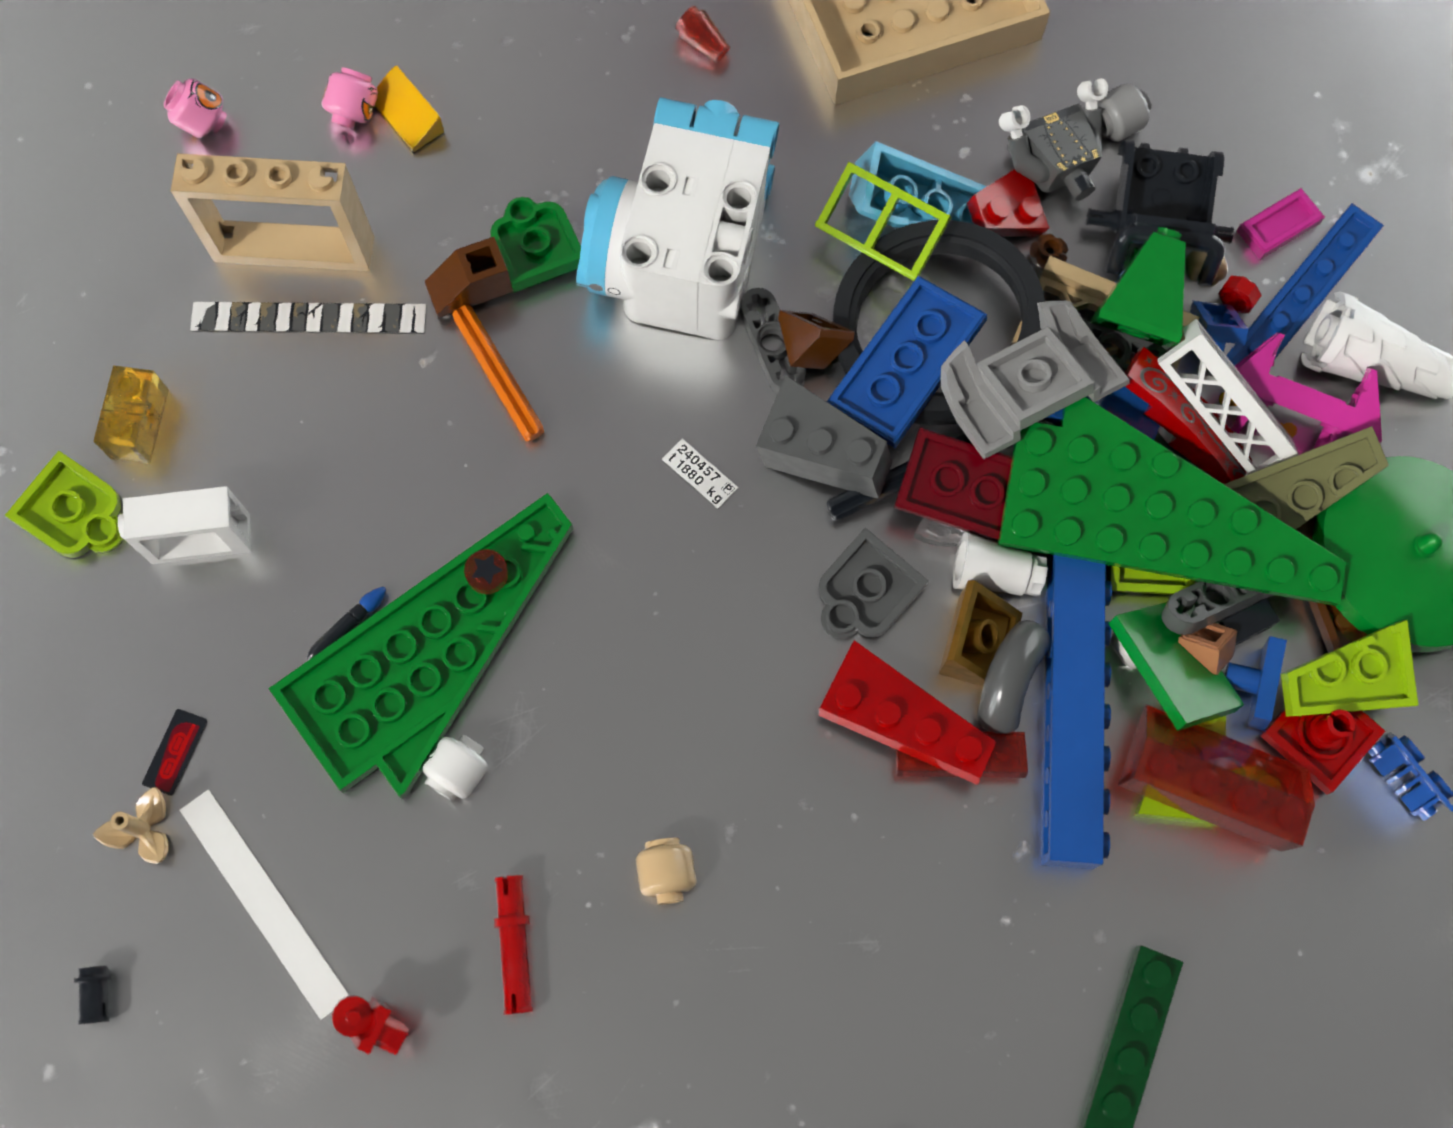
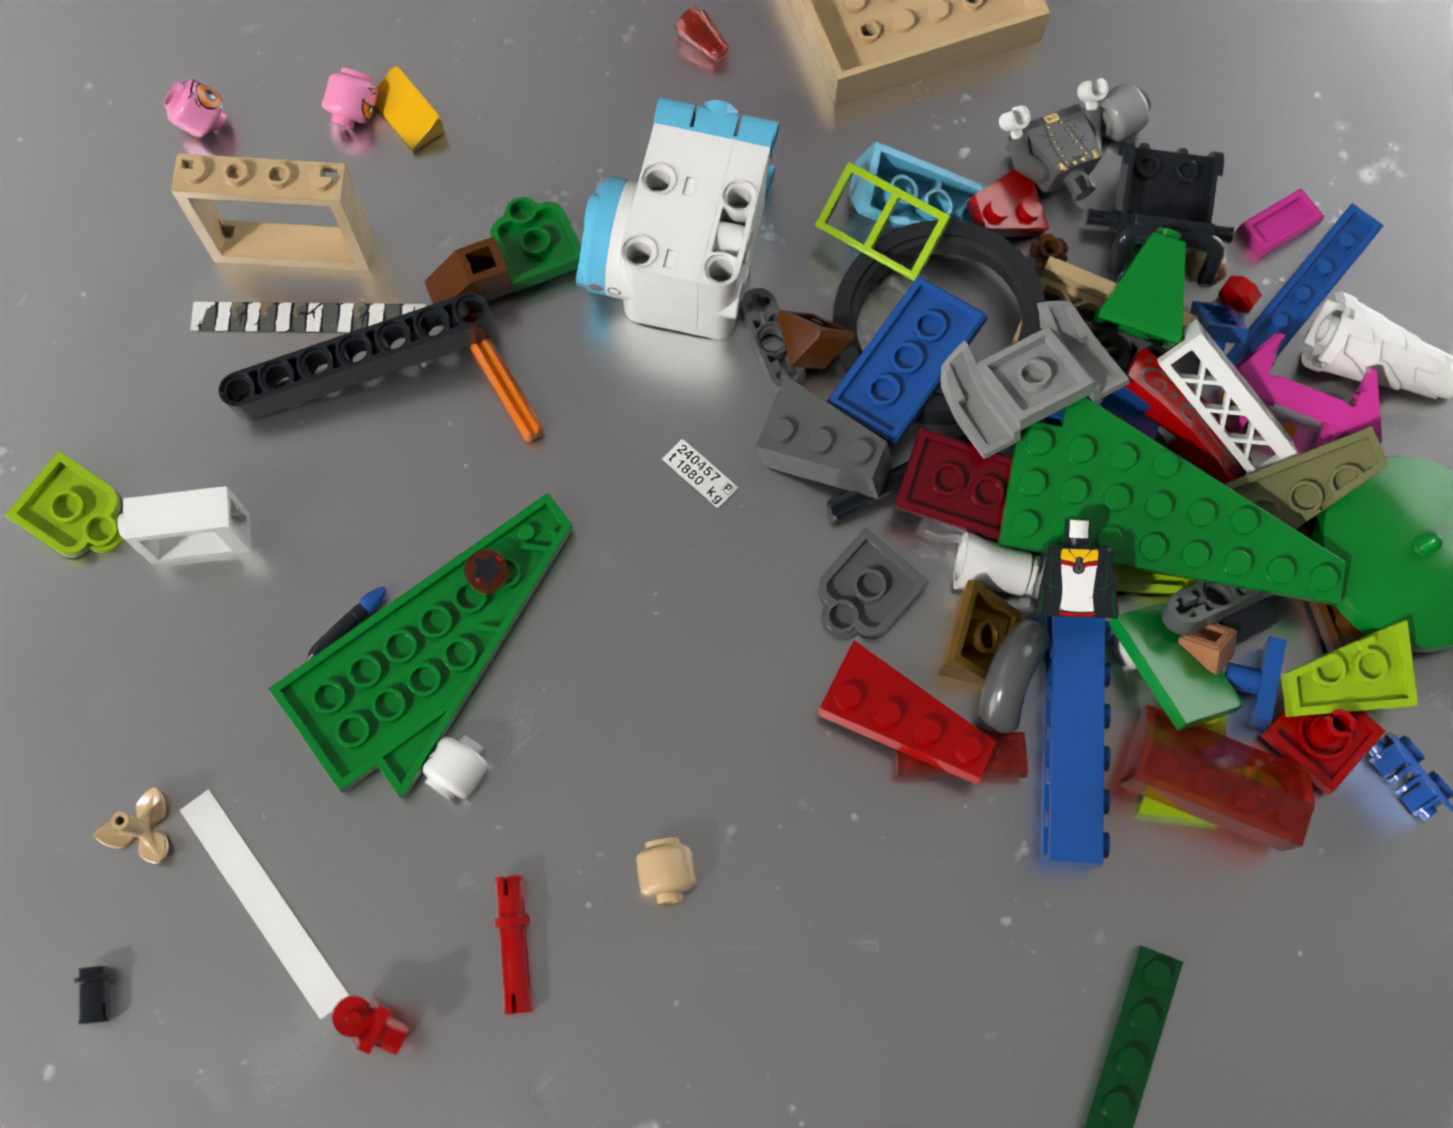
(131, 414): clear yellow brick -> none
(174, 751): sticker -> none
(340, 351): none -> black beam
(1075, 577): none -> torso

